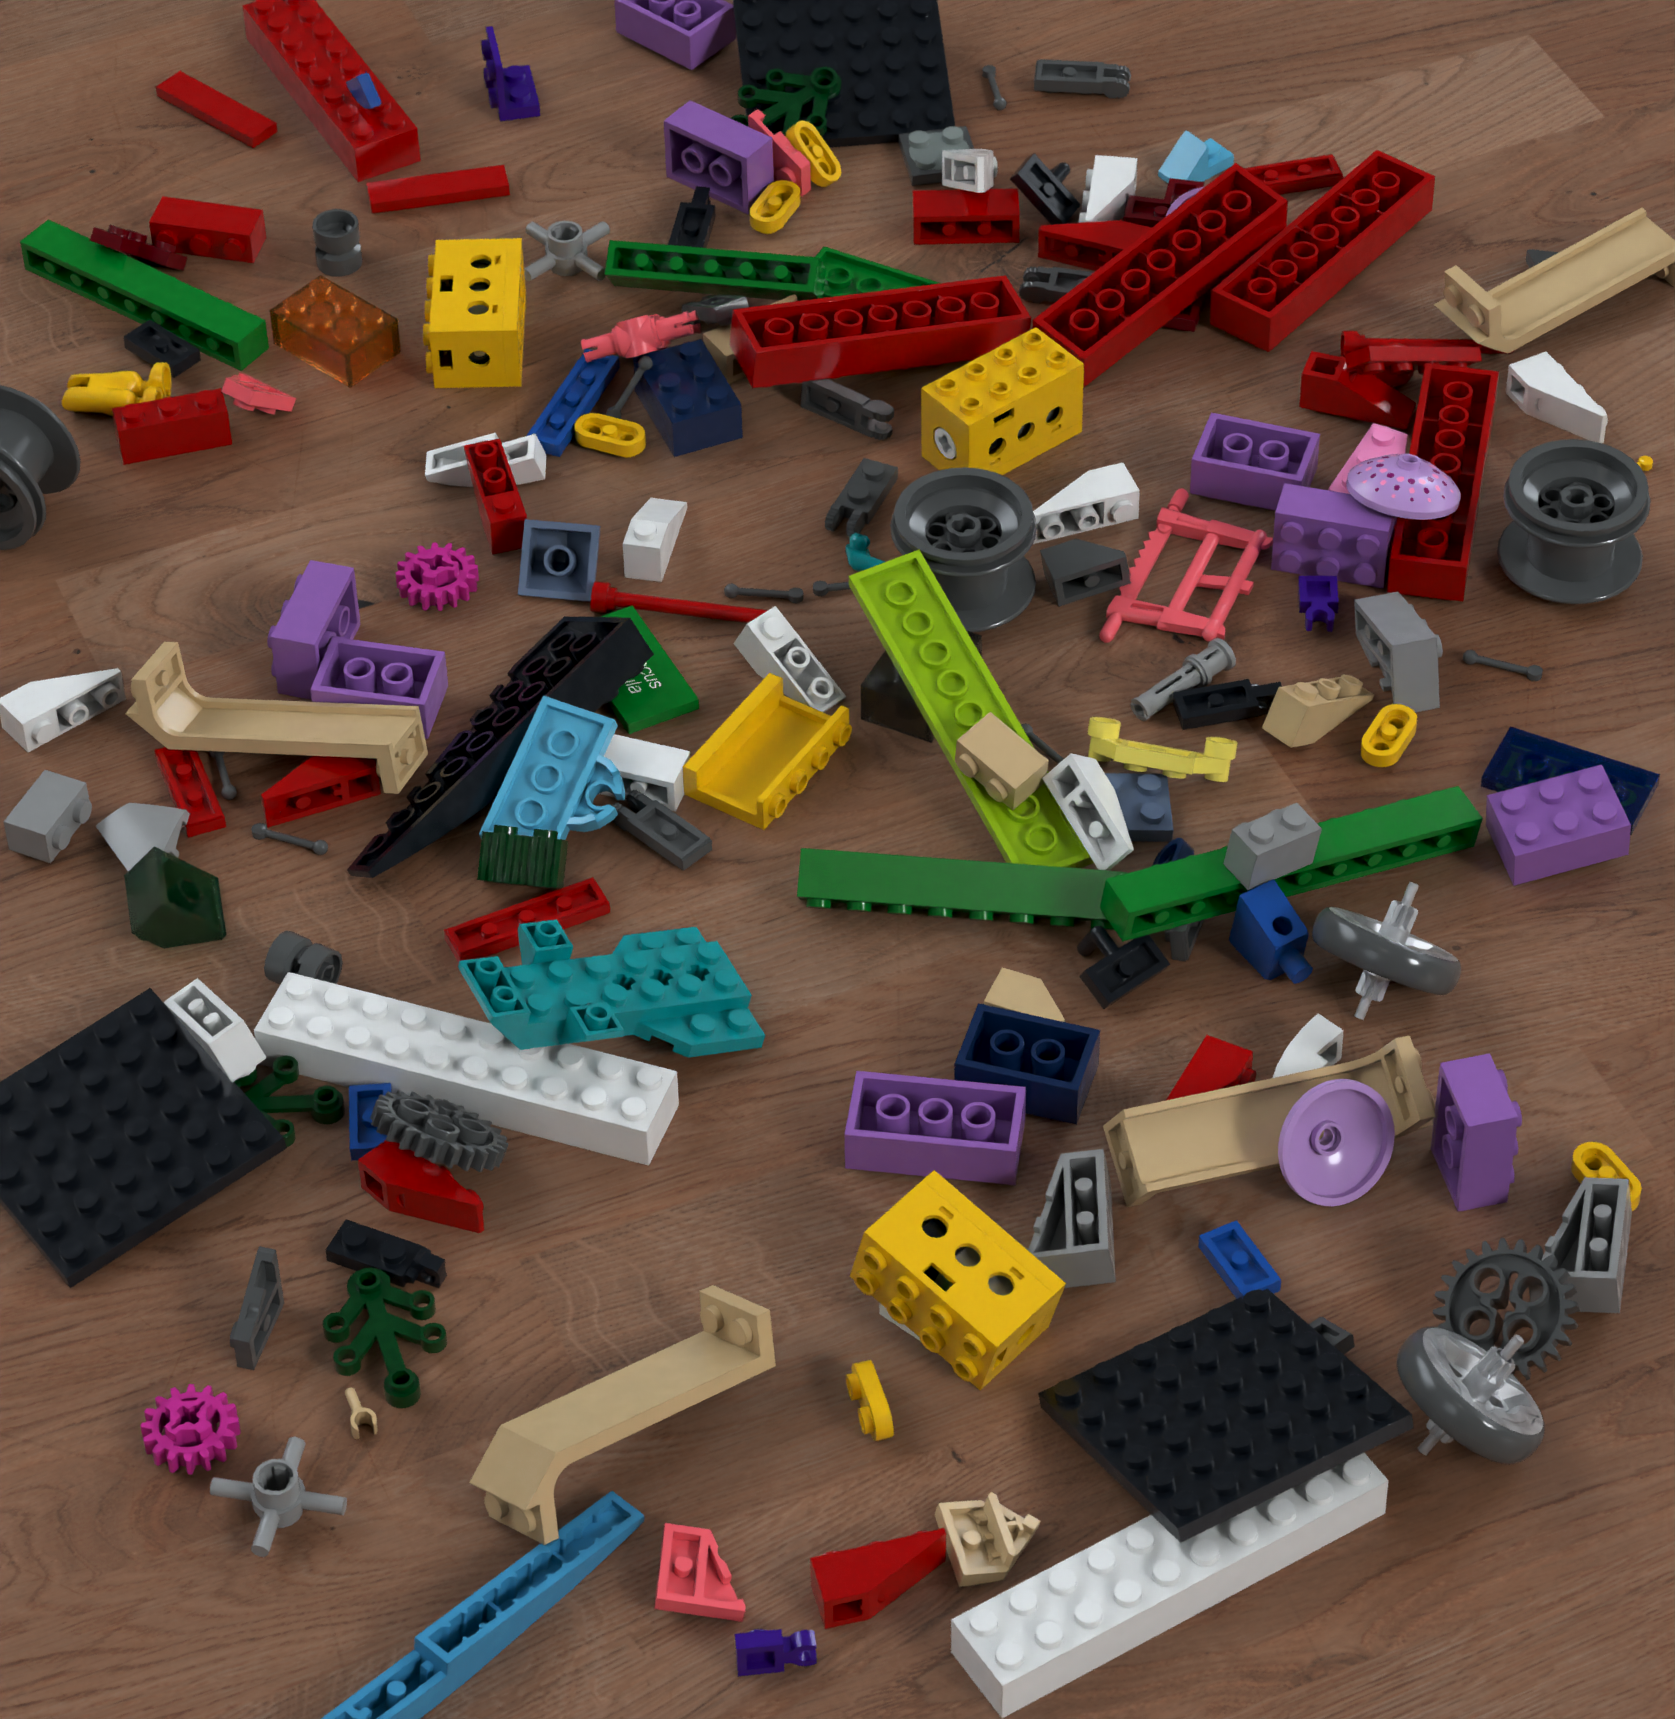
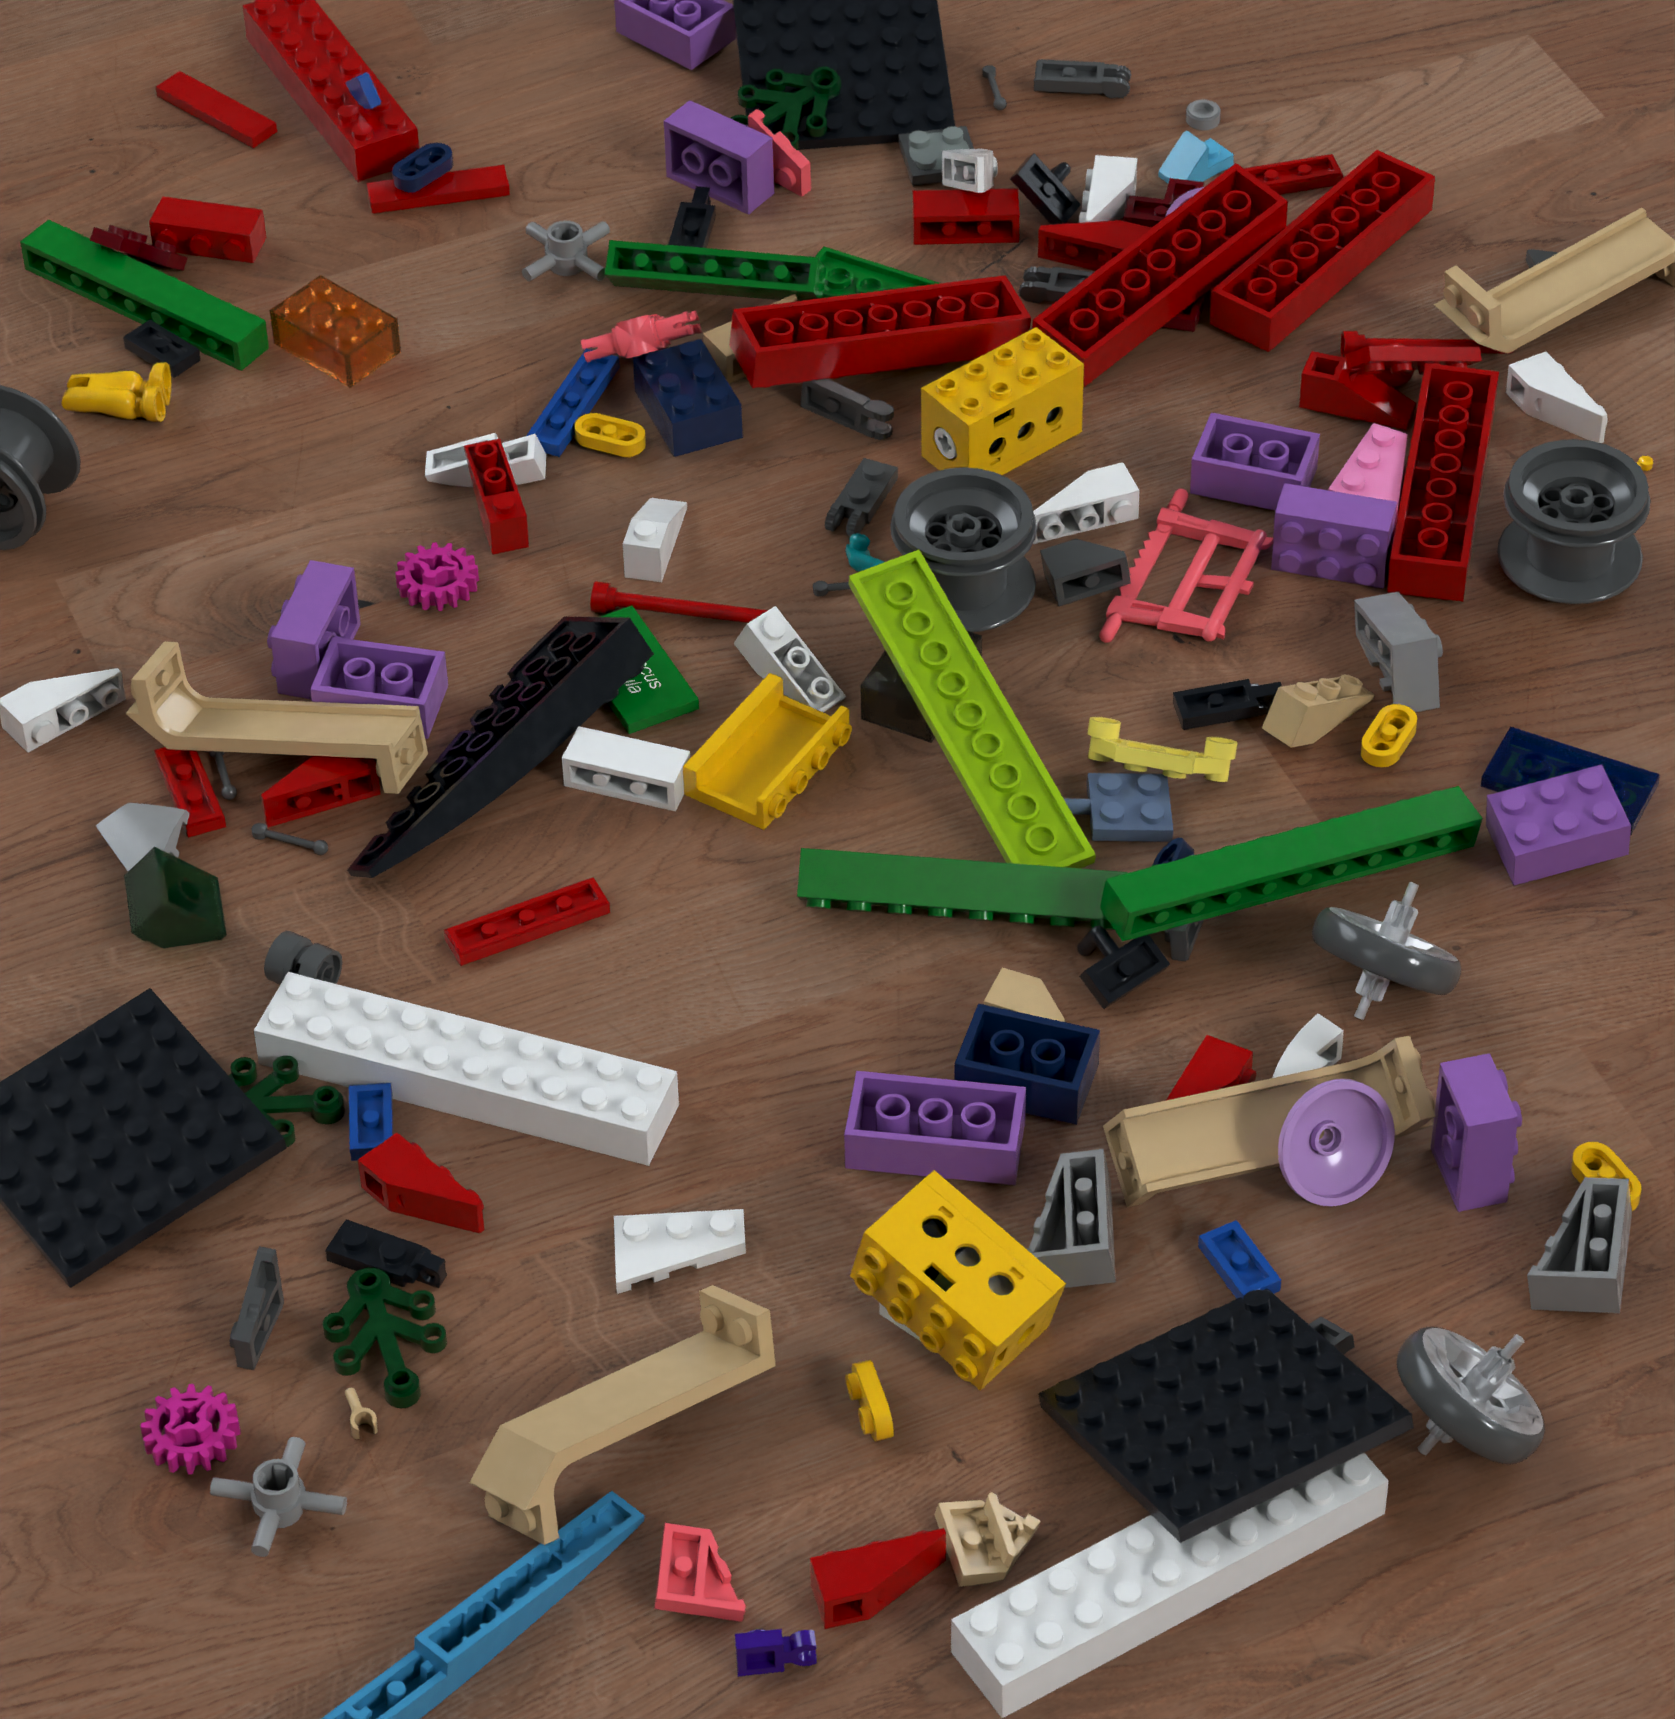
(47, 816): light grey brick -> none
(172, 426): red brick -> none
(216, 1029): white brick -> none
(253, 394): coral wing -> none
(337, 242): dark grey wheel -> none
(422, 167): none -> dark blue plate
(439, 1131): dark grey gear -> none
(475, 313): yellow piece -> none
(509, 88): dark purple bracket -> none
(522, 859): dark green brick -> none
(558, 560): sand blue slope -> none
(559, 774): medium azure plate -> none
(644, 363): dark grey hinge -> none
(648, 987): teal piece -> none
(662, 830): dark grey hinge -> none
(666, 1242): none -> white wing
(716, 308): dark grey hinge -> none
(774, 206): yellow plate -> none
(794, 595): dark grey hinge -> none
(823, 163): yellow plate -> none
(1000, 761): tan brick -> none
(1041, 744): dark grey hinge -> none
(1091, 809): white slope -> none
(1195, 671): light grey pin -> none
(1203, 115): none -> light grey tile
(1270, 934): blue torso -> none
(1272, 846): light grey brick -> none
(1318, 599): dark purple plate -> none
(1404, 487): lavender dish -> none
(1532, 672): dark grey hinge -> none
(1545, 1316): dark grey gear -> none

